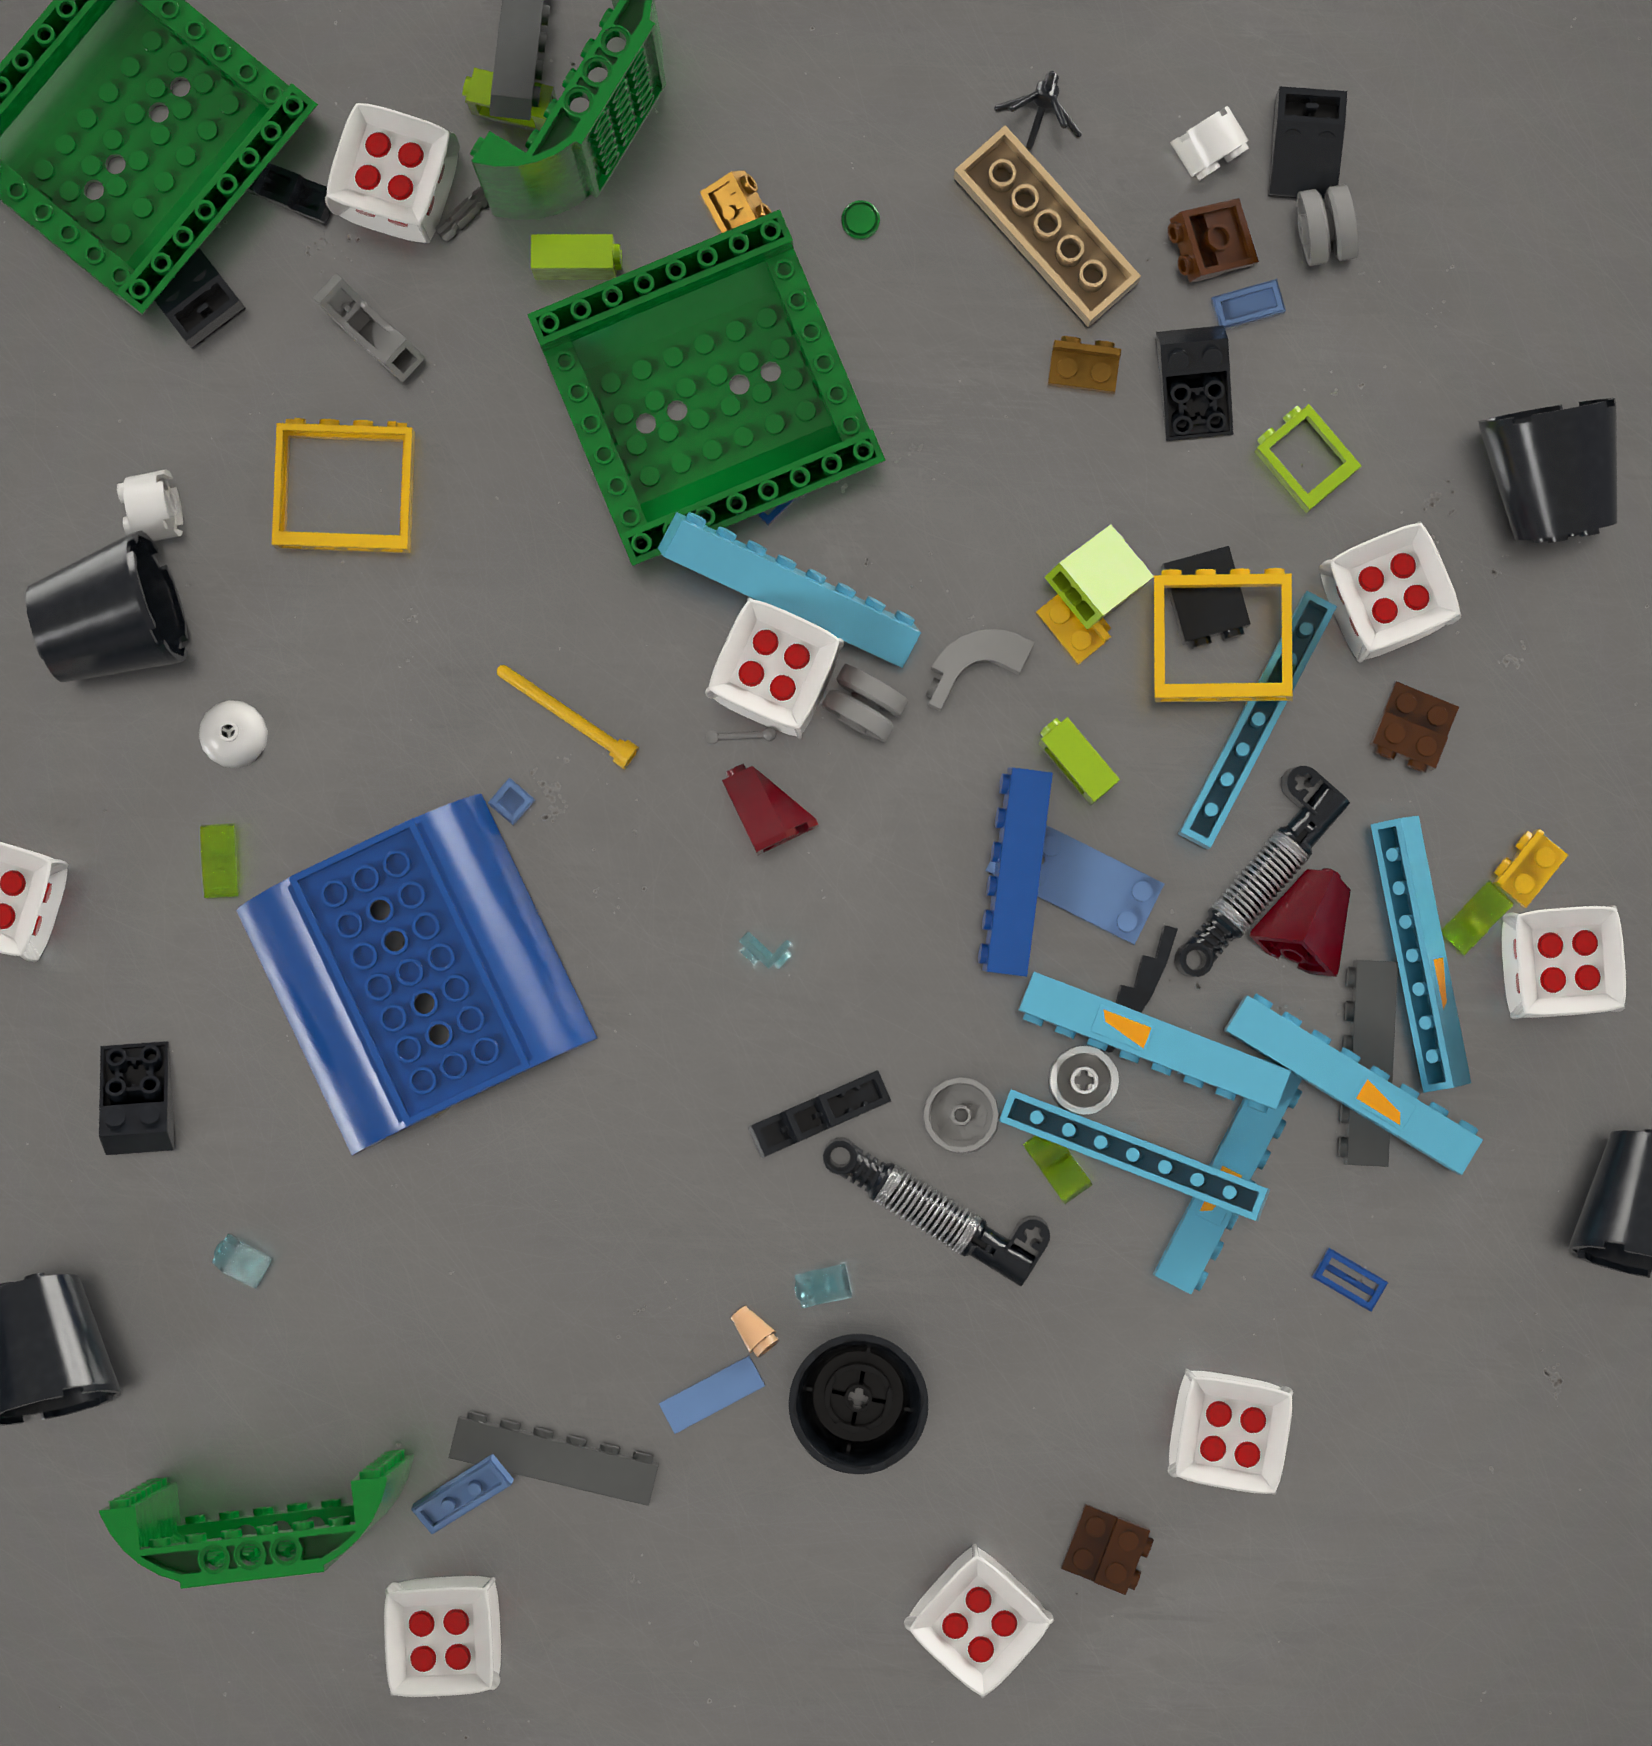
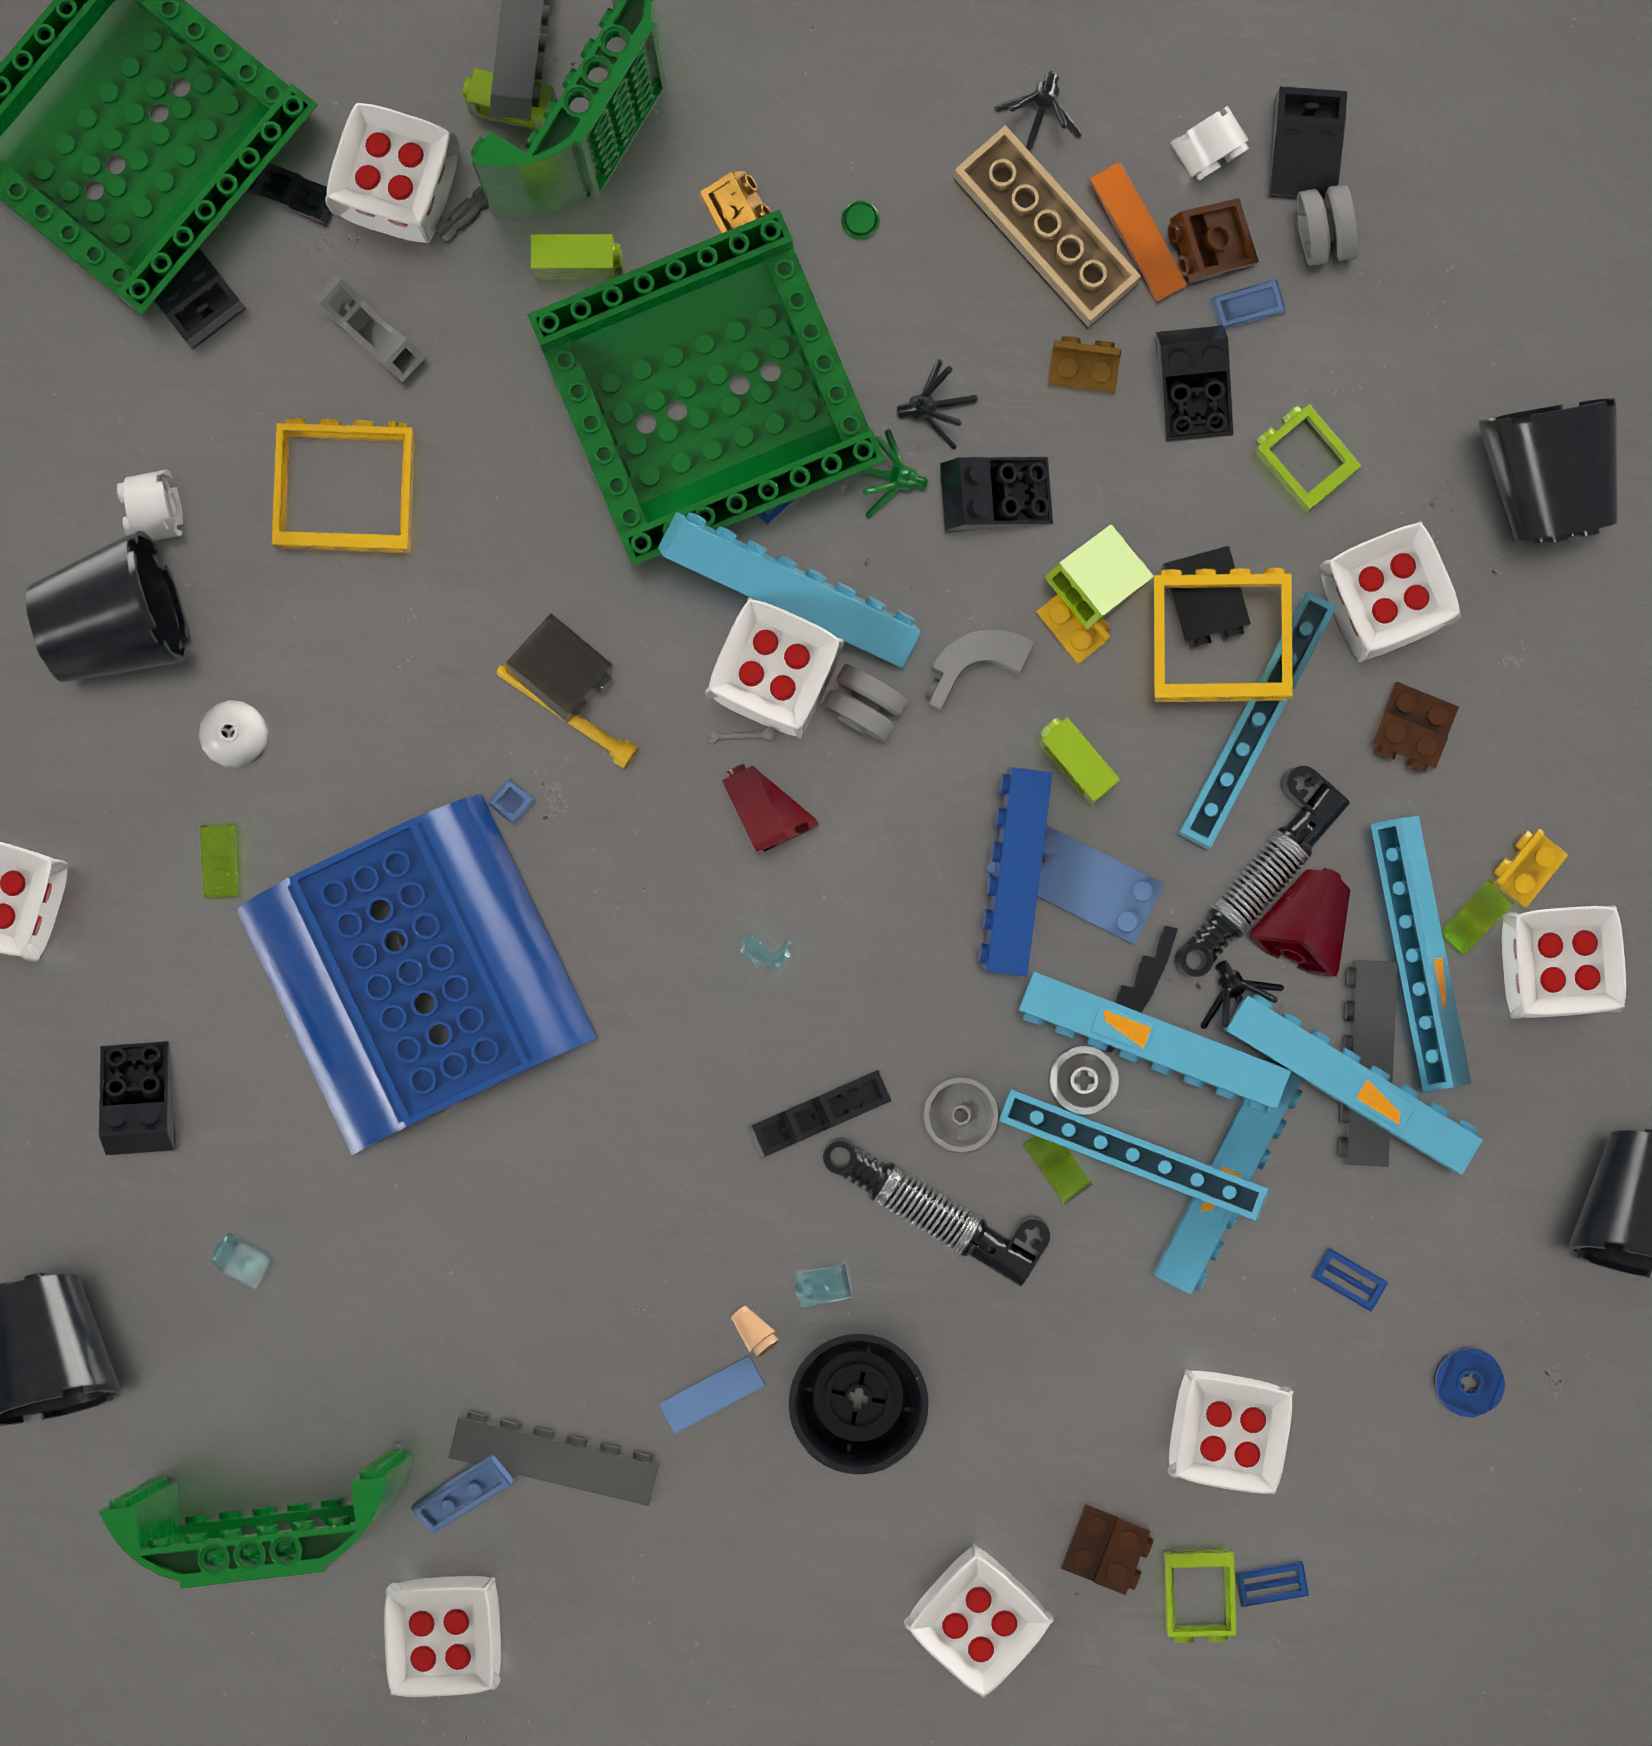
(560, 668): none -> clear smoke brick
(899, 478): none -> green plant
(924, 405): none -> black plant
(996, 492): none -> black slope
(1137, 231): none -> orange slope
(1200, 1558): none -> lime window
(1233, 987): none -> black plant
(1243, 1588): none -> blue tile
(1451, 1390): none -> blue plate

